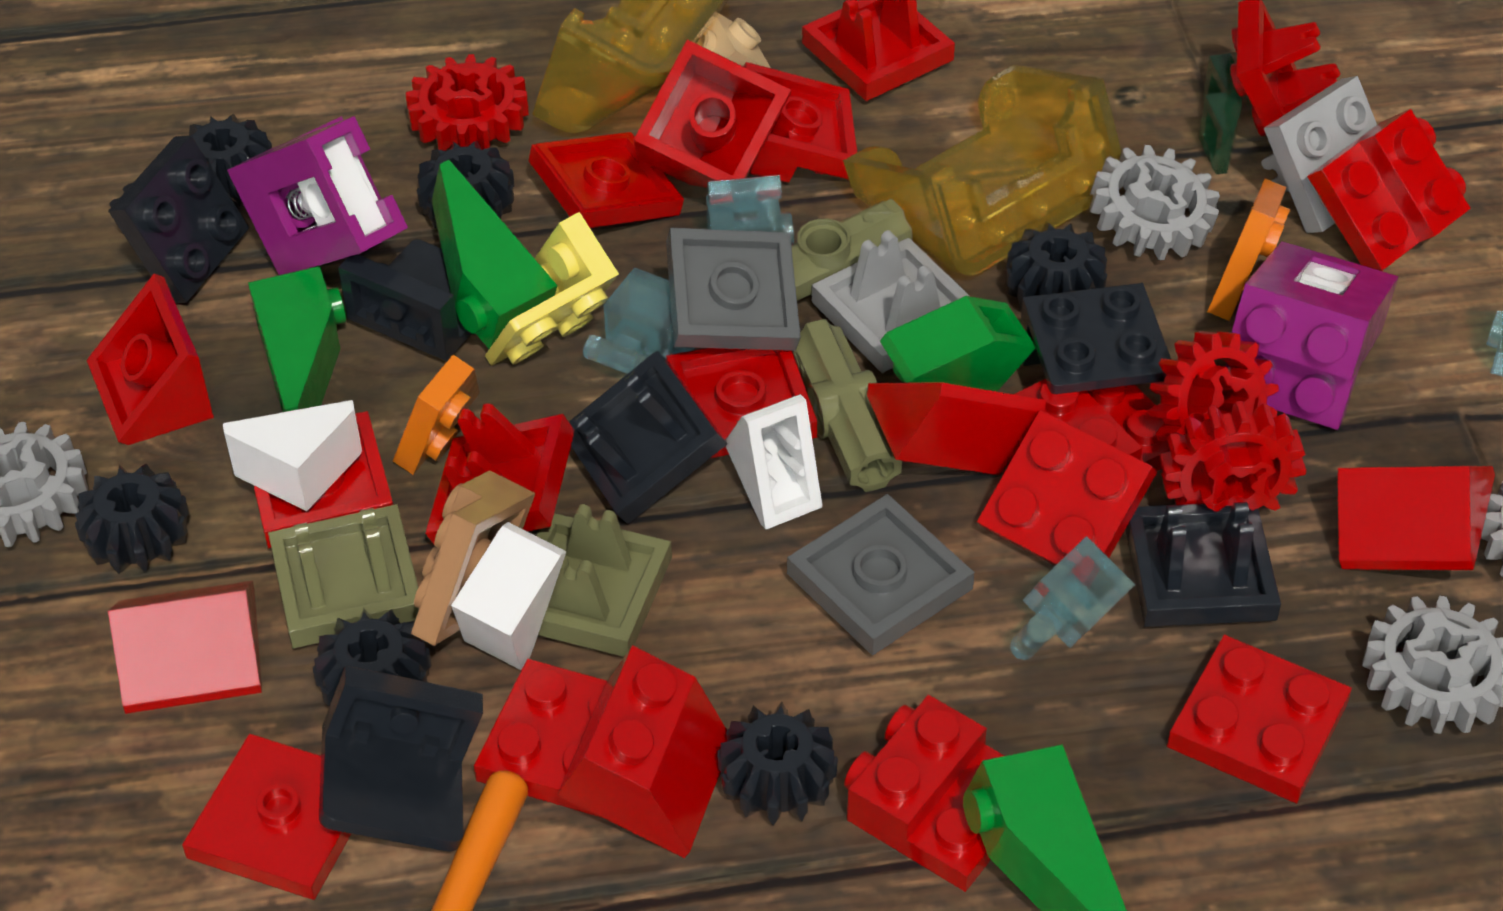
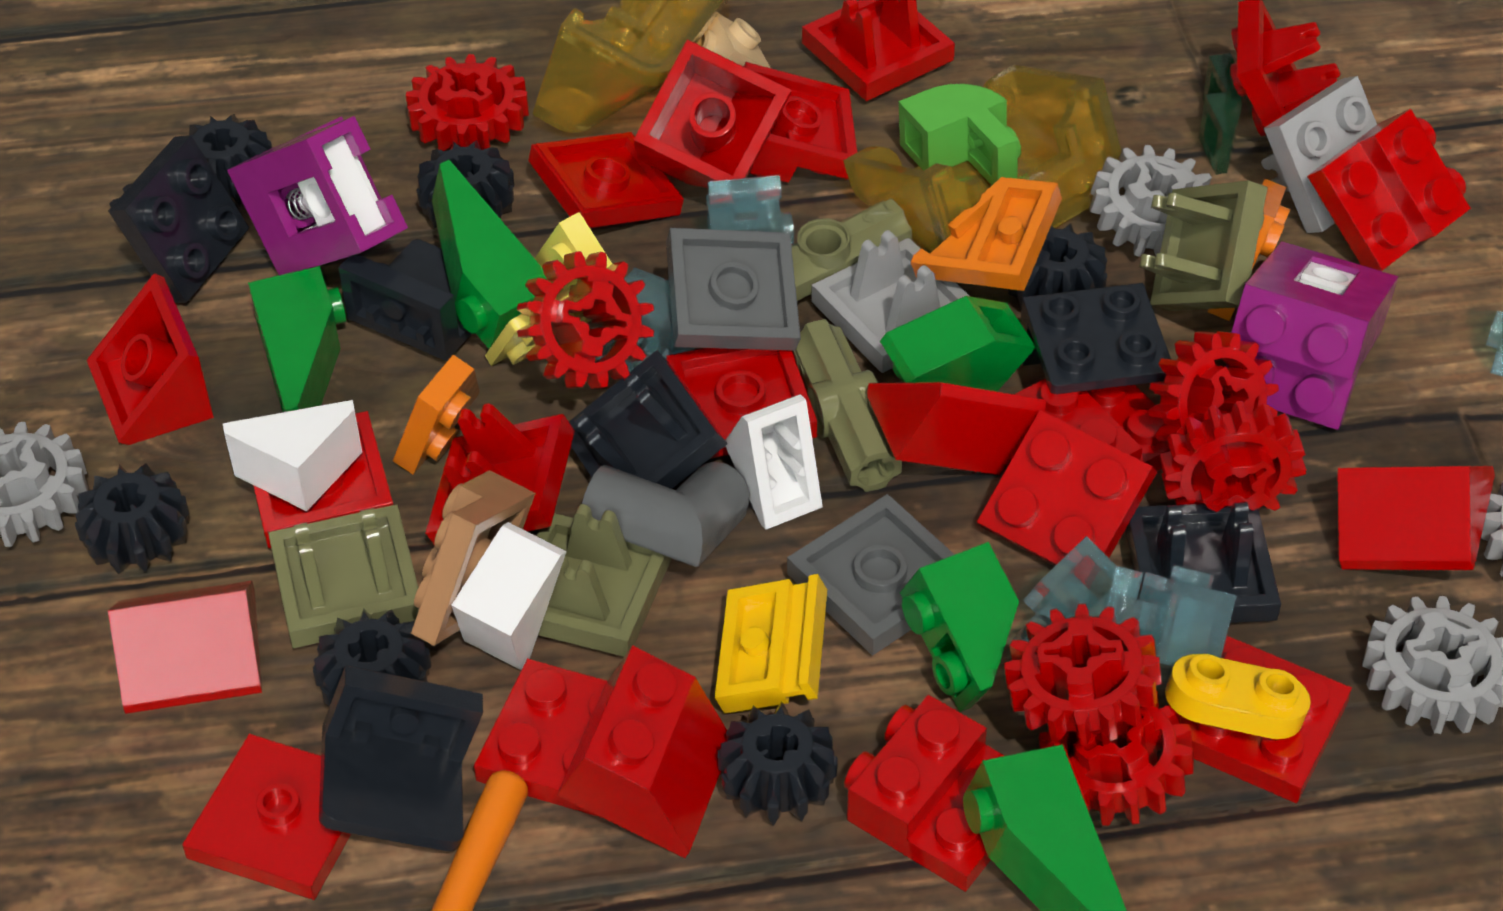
(605, 301): none -> red gear
(672, 522): none -> dark grey brick
(771, 644): none -> yellow plate
(959, 126): none -> bright green brick
(964, 617): none -> green slope
(996, 237): none -> orange wing
(1083, 674): none -> red gear
(1121, 773): none -> red gear
(1177, 611): none -> clear light blue brick
(1206, 245): none -> olive plate
(1237, 696): none -> yellow plate

